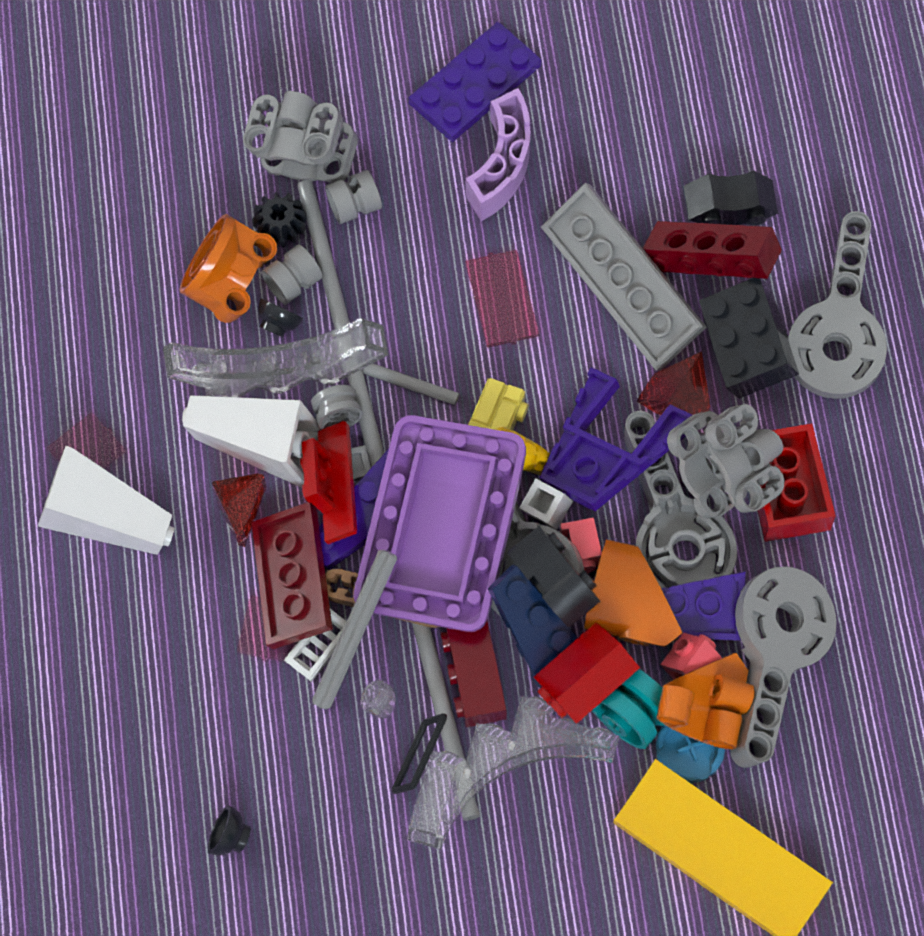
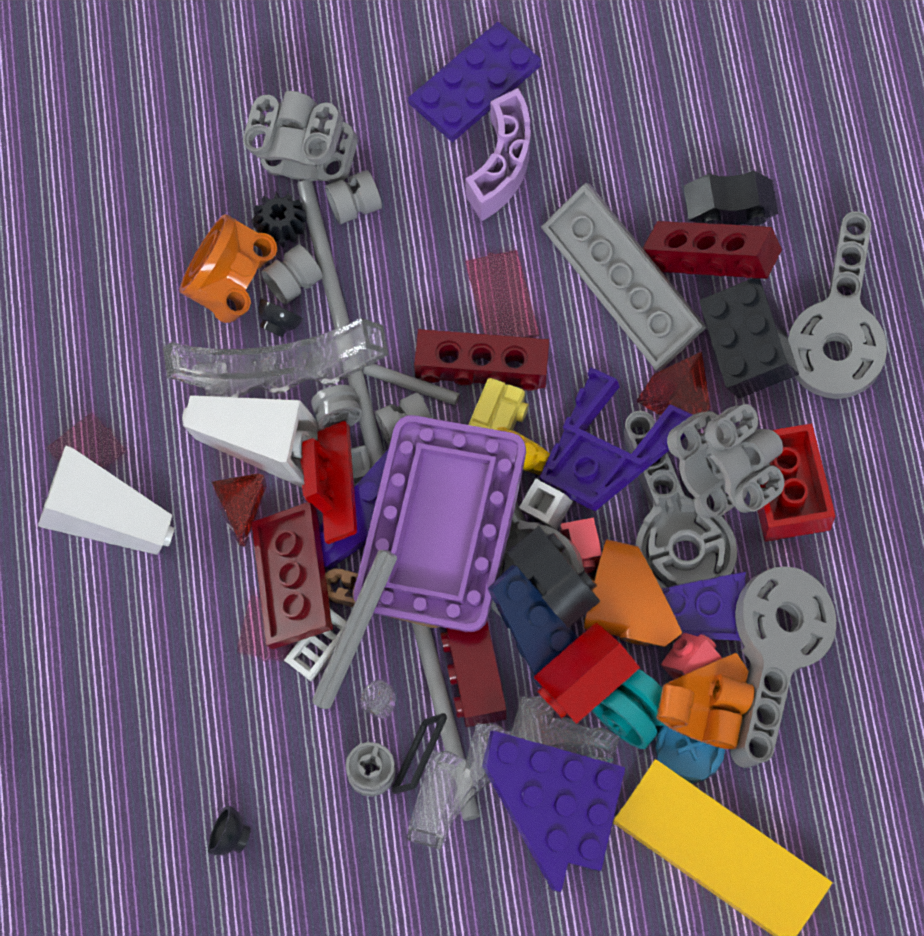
(377, 781): none -> light grey wheel
(390, 415): none -> light grey wheel
(468, 347): none -> dark red brick
(556, 801): none -> dark purple wing

